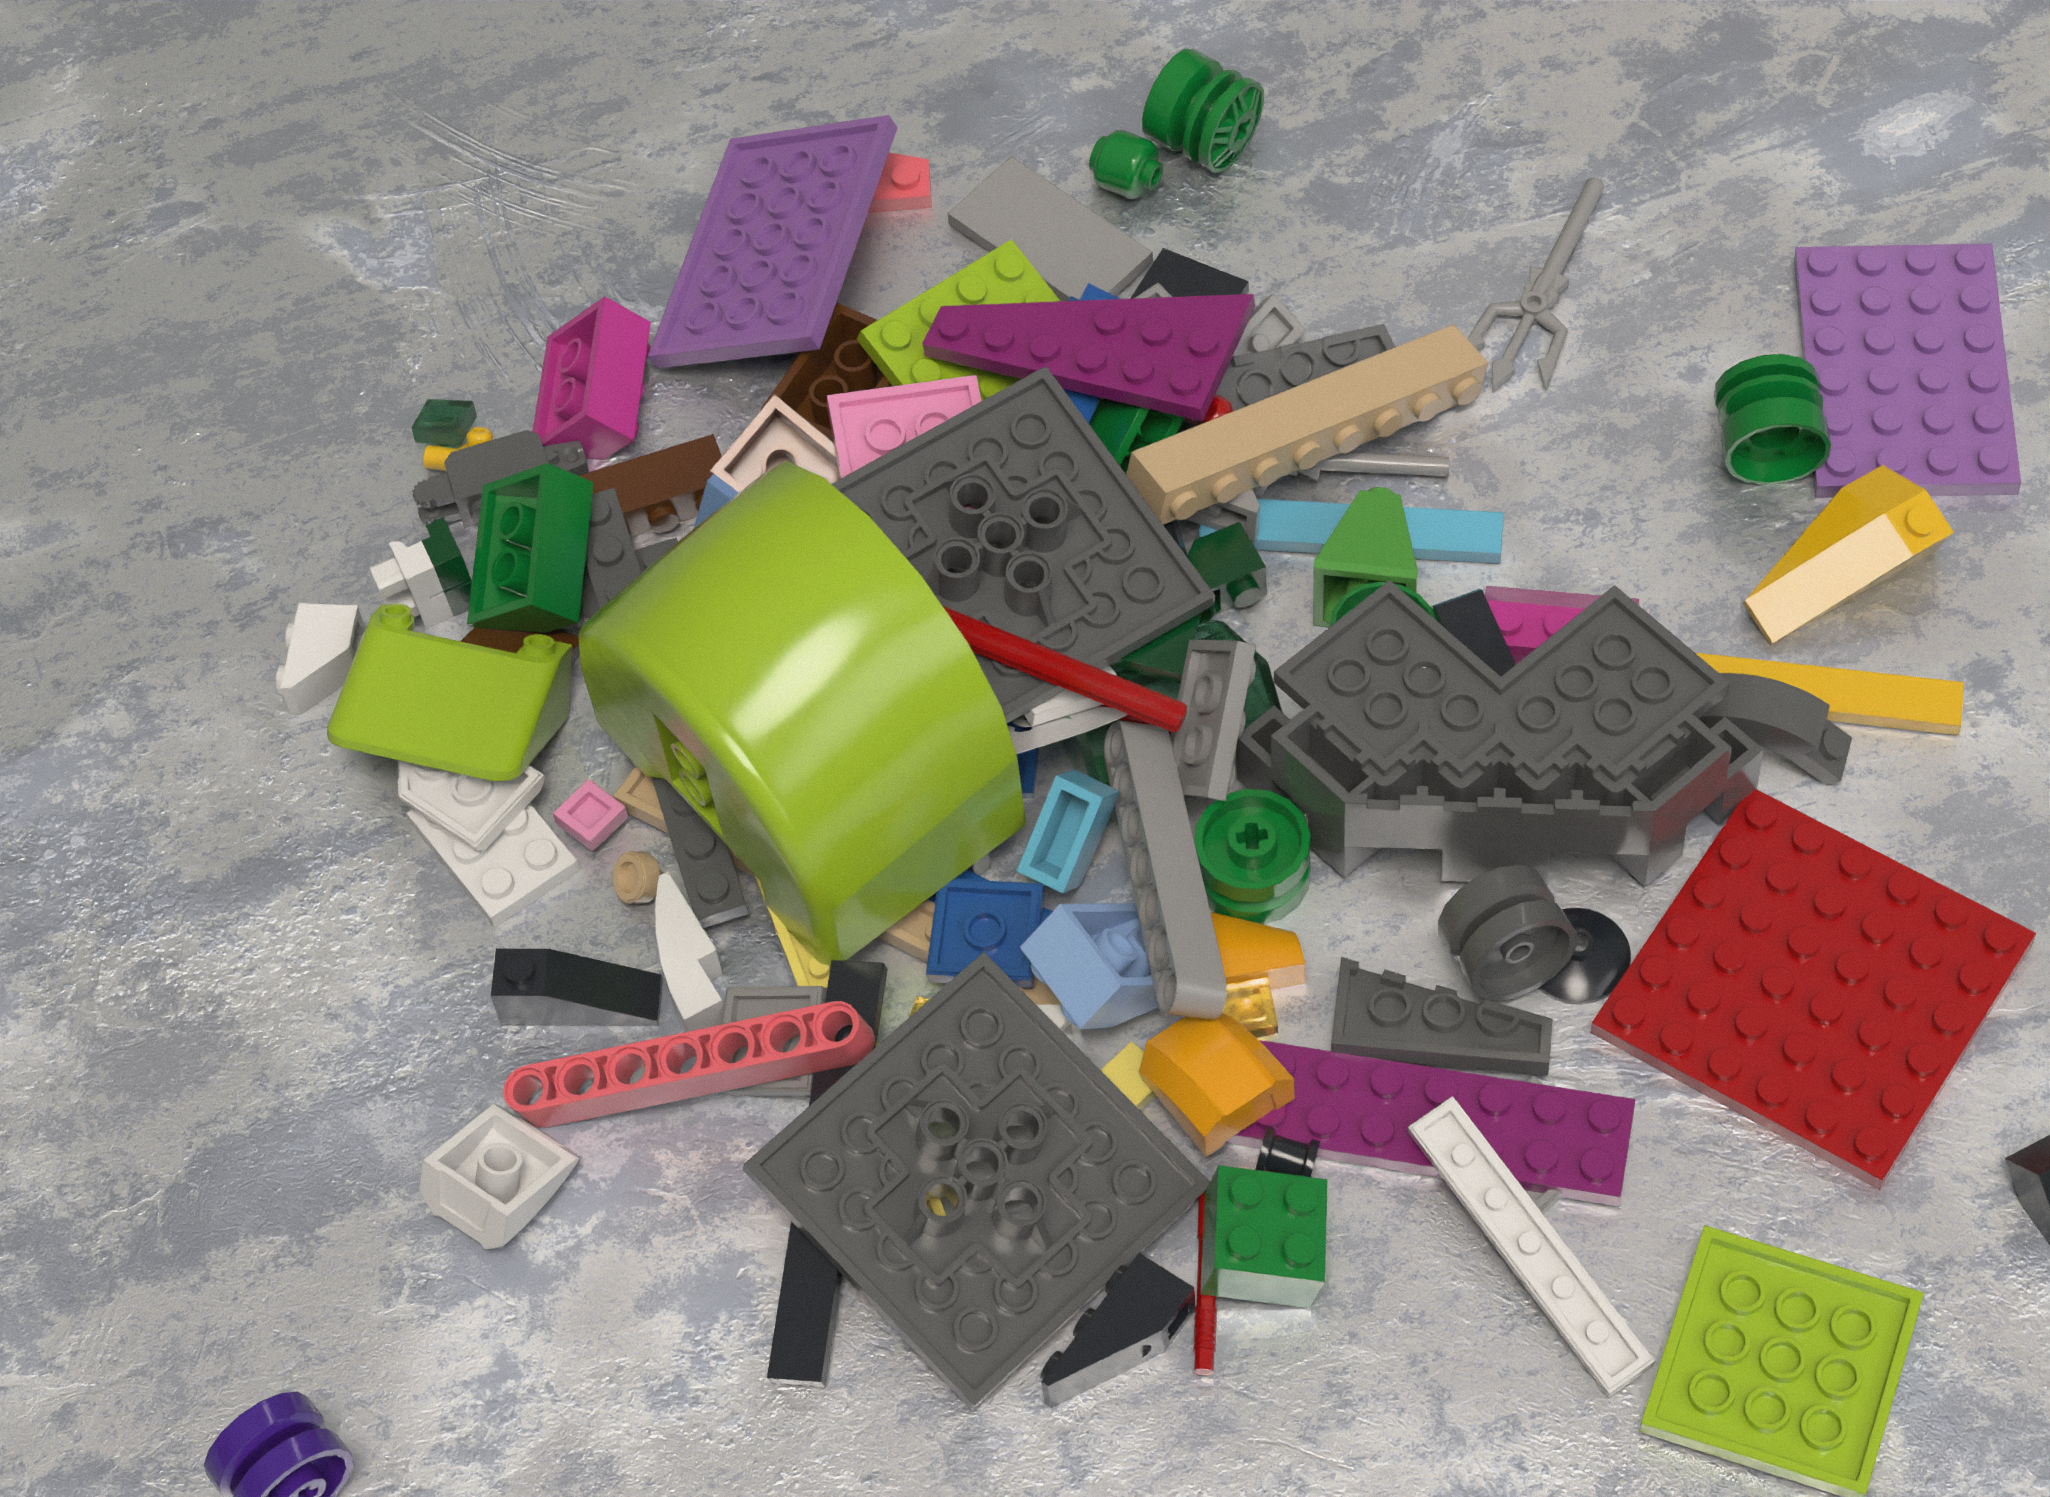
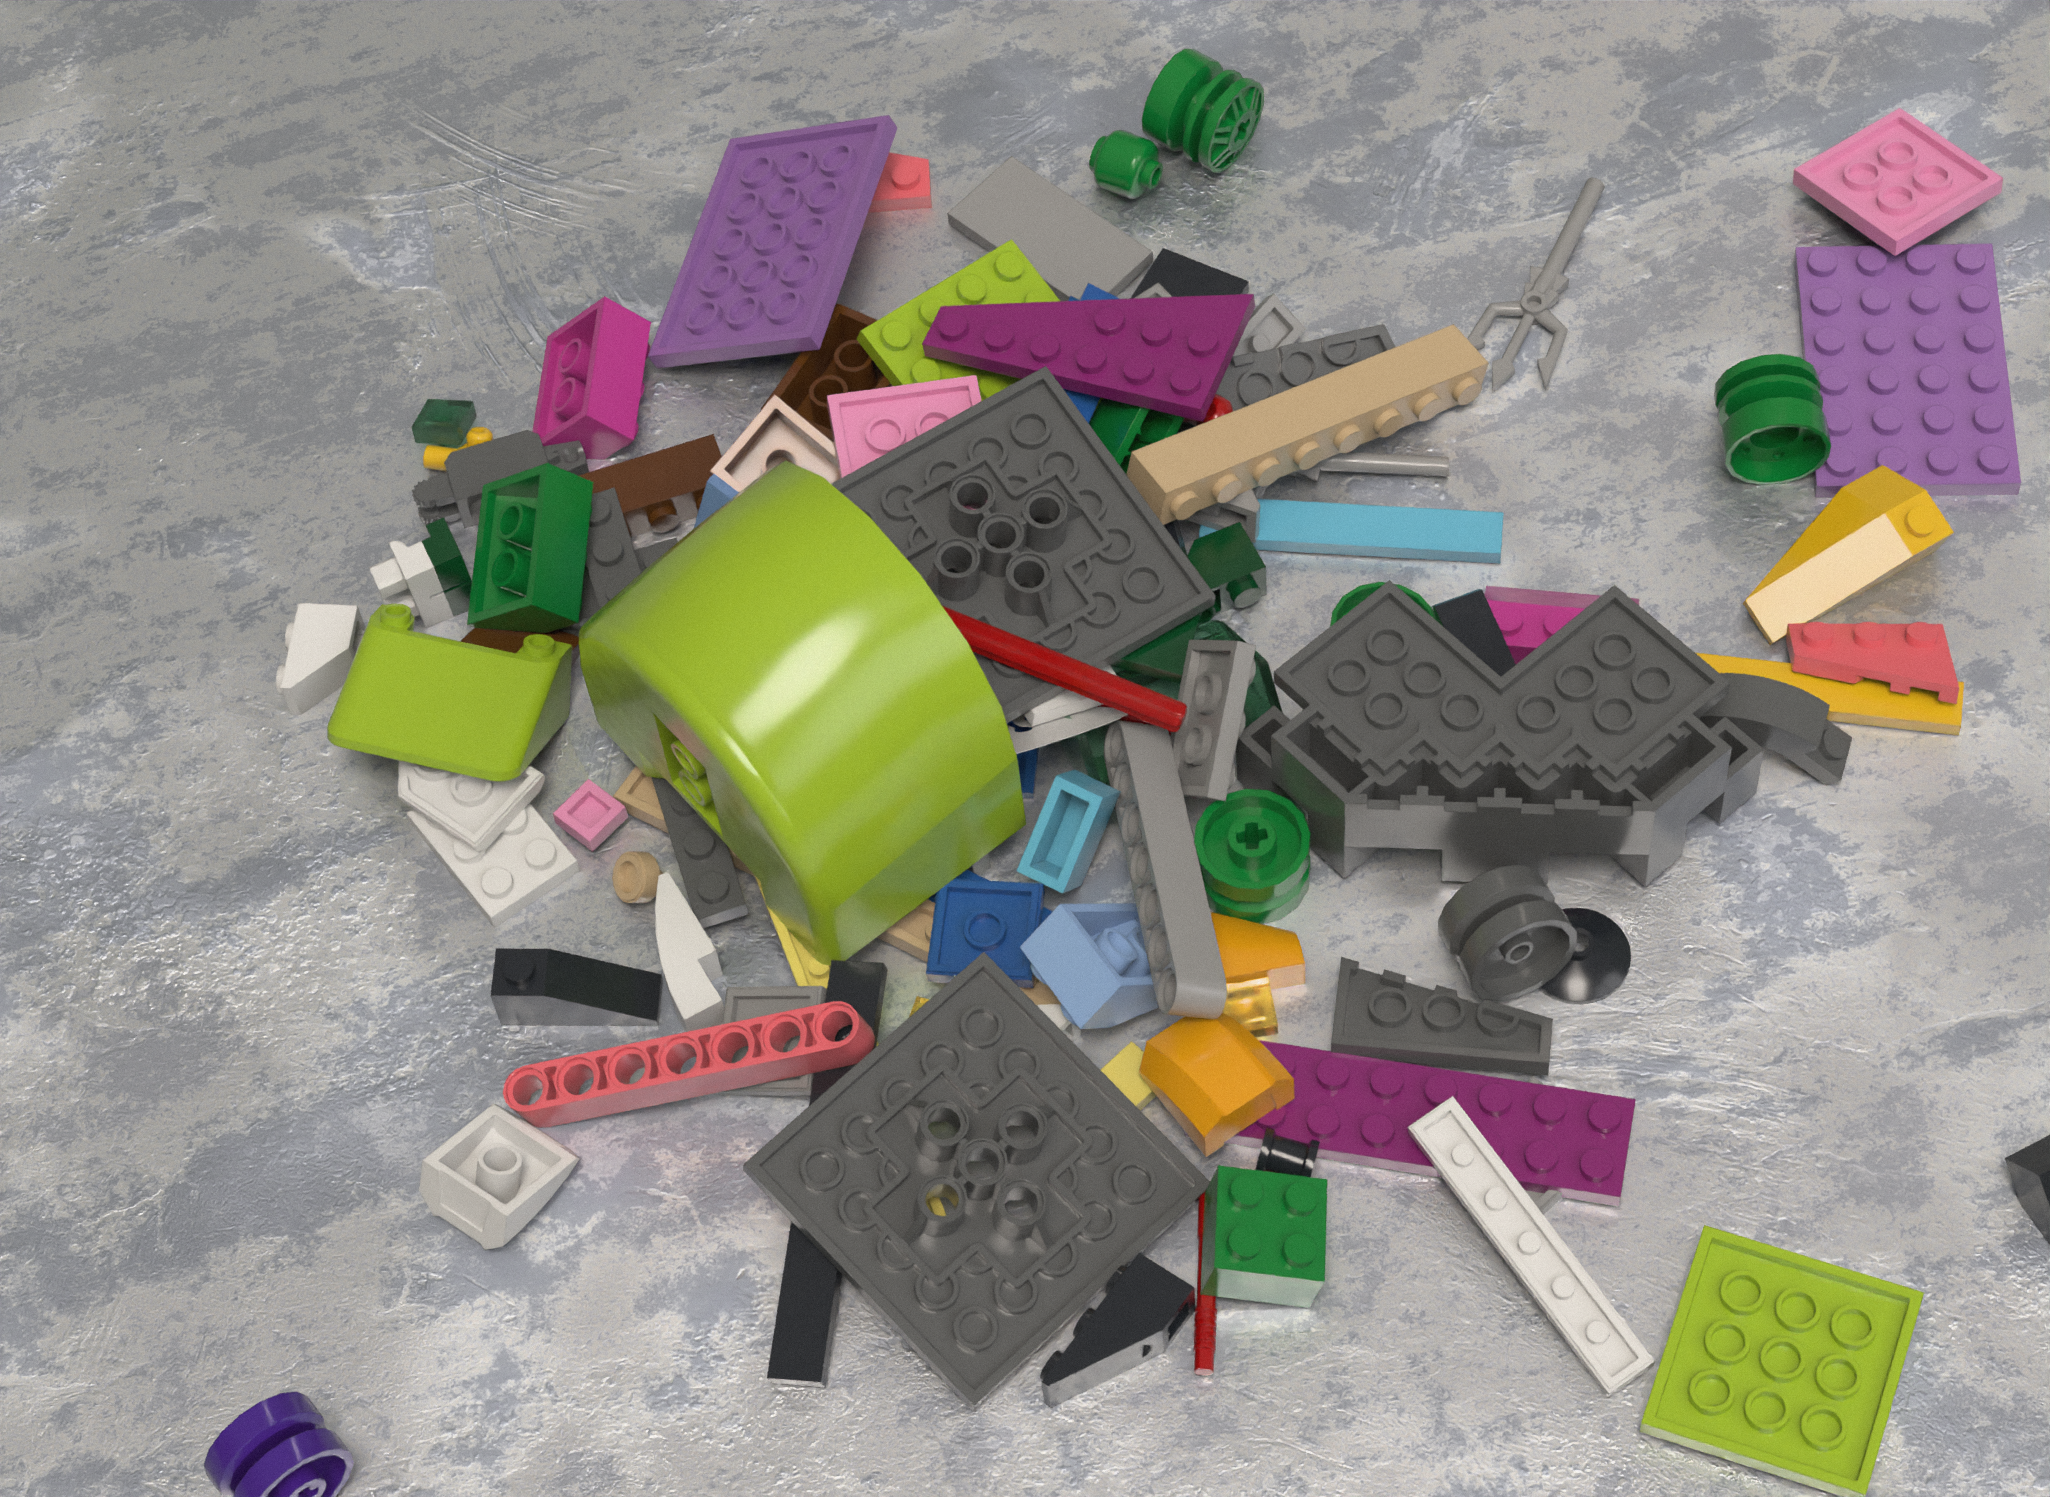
(1364, 549): bright green slope -> none
(1814, 986): red plate -> none
(1891, 653): none -> coral wing
(1897, 181): none -> bright pink plate

